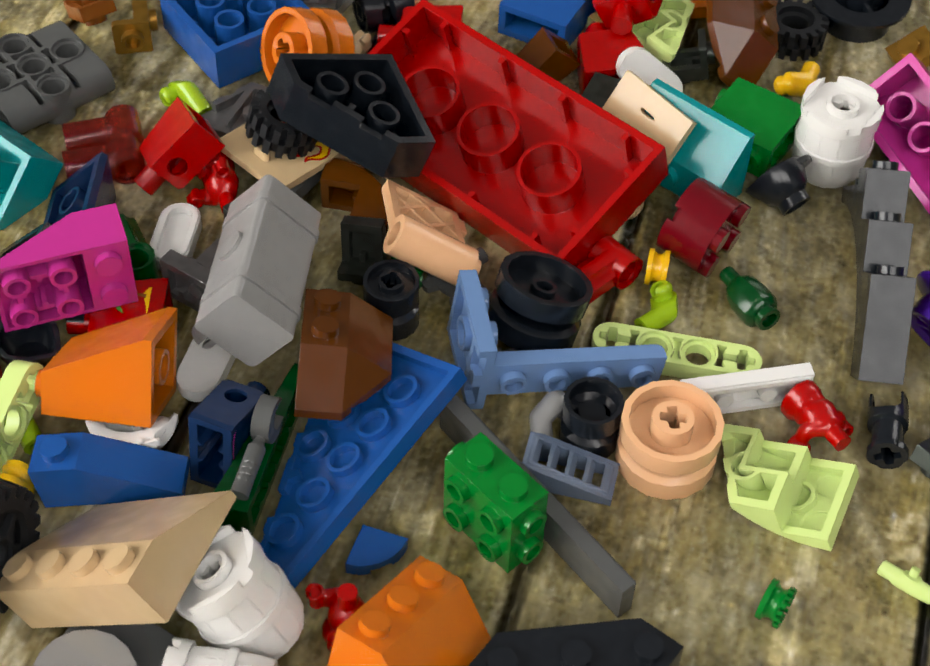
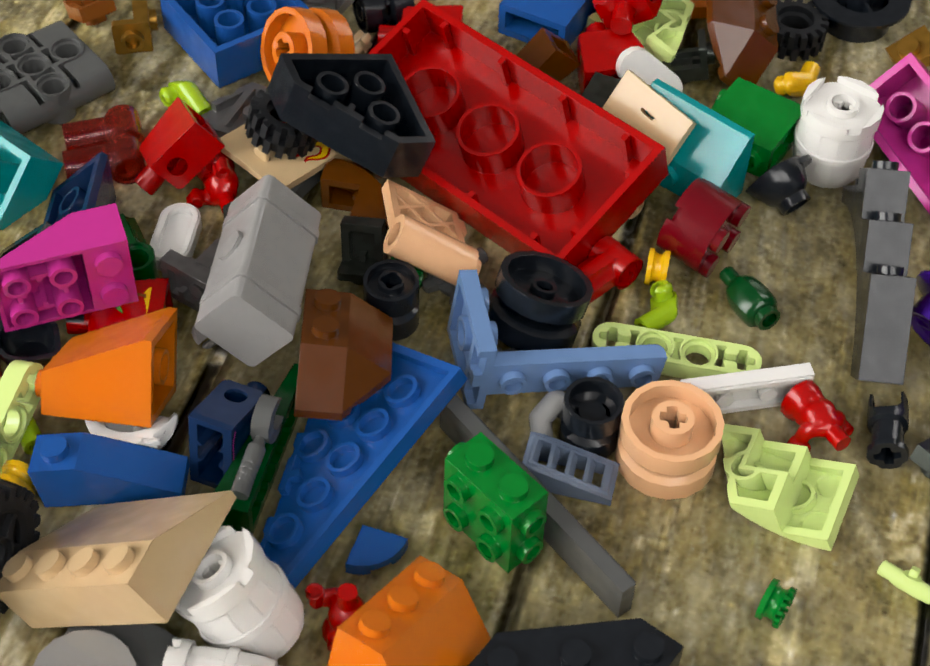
(202, 370): white tile -> none

